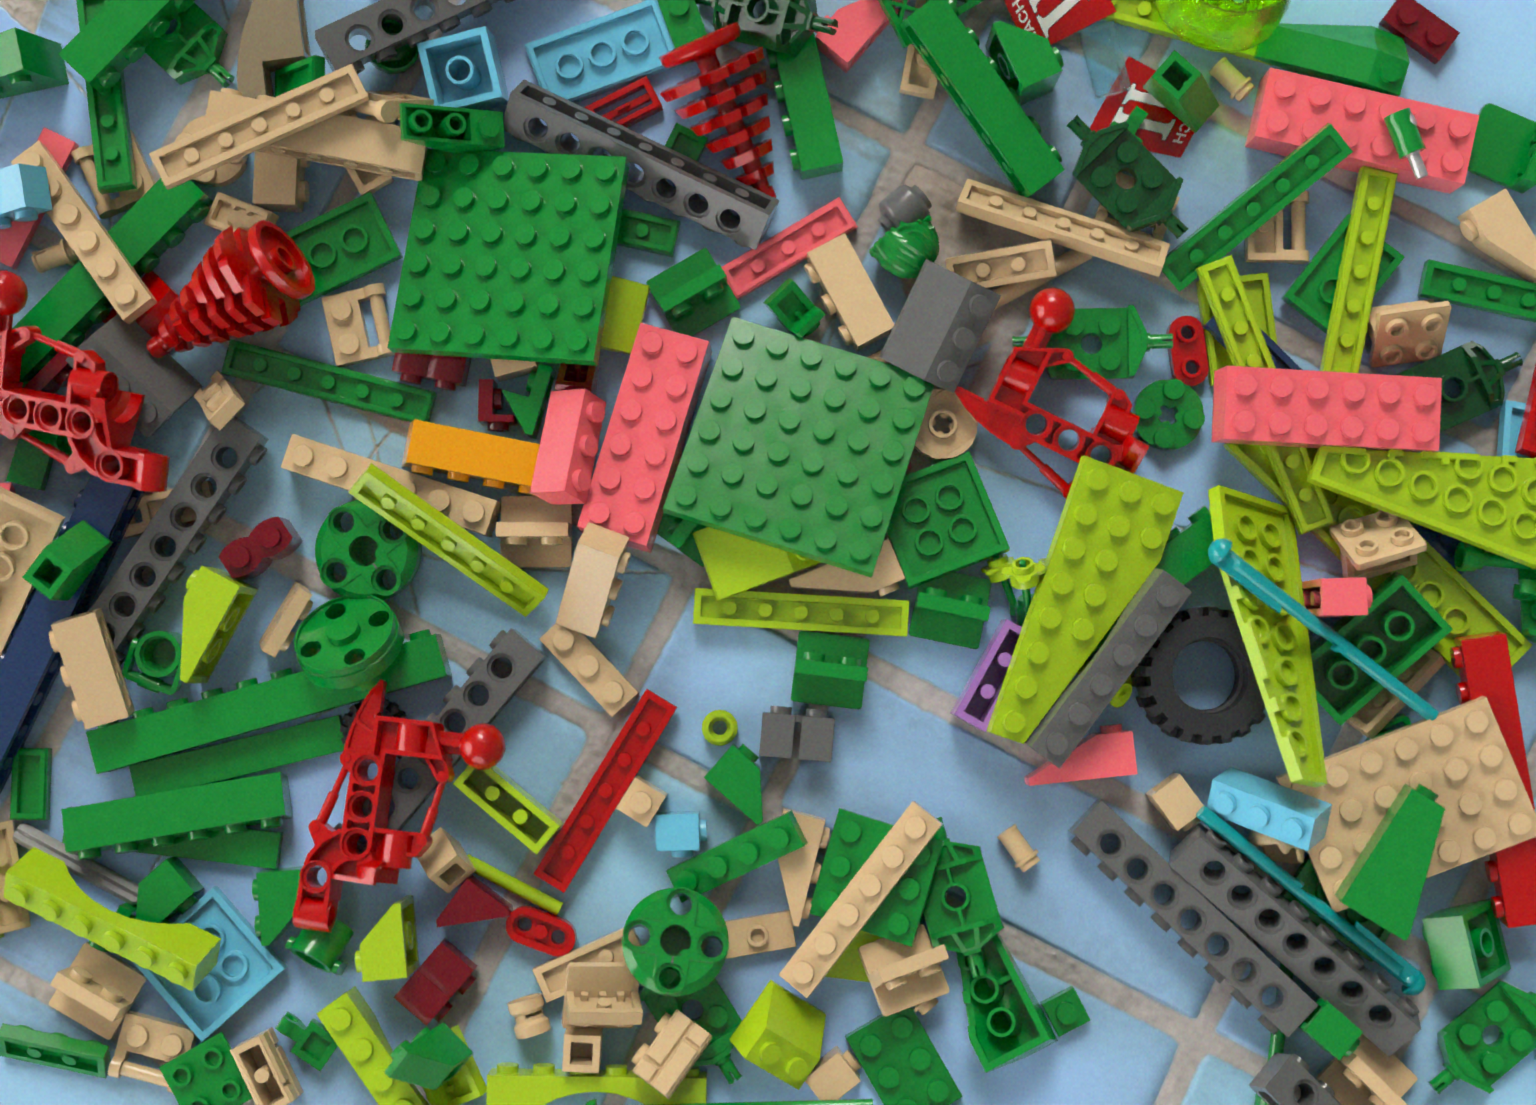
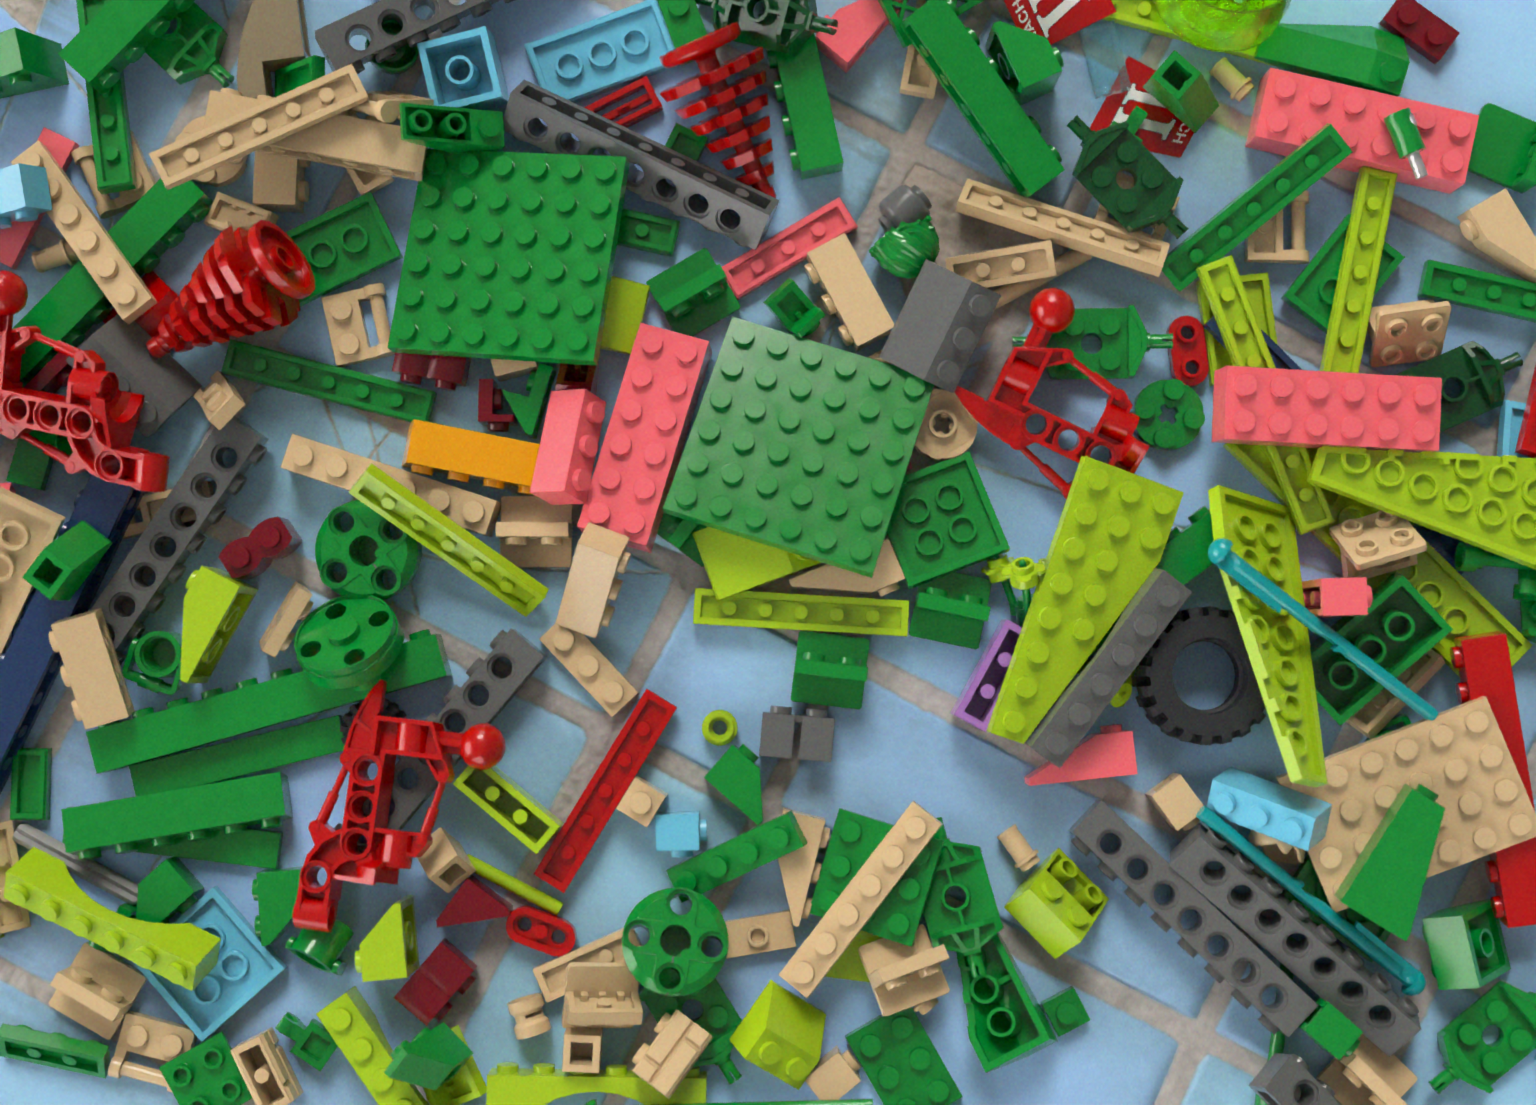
(1057, 903): none -> lime slope

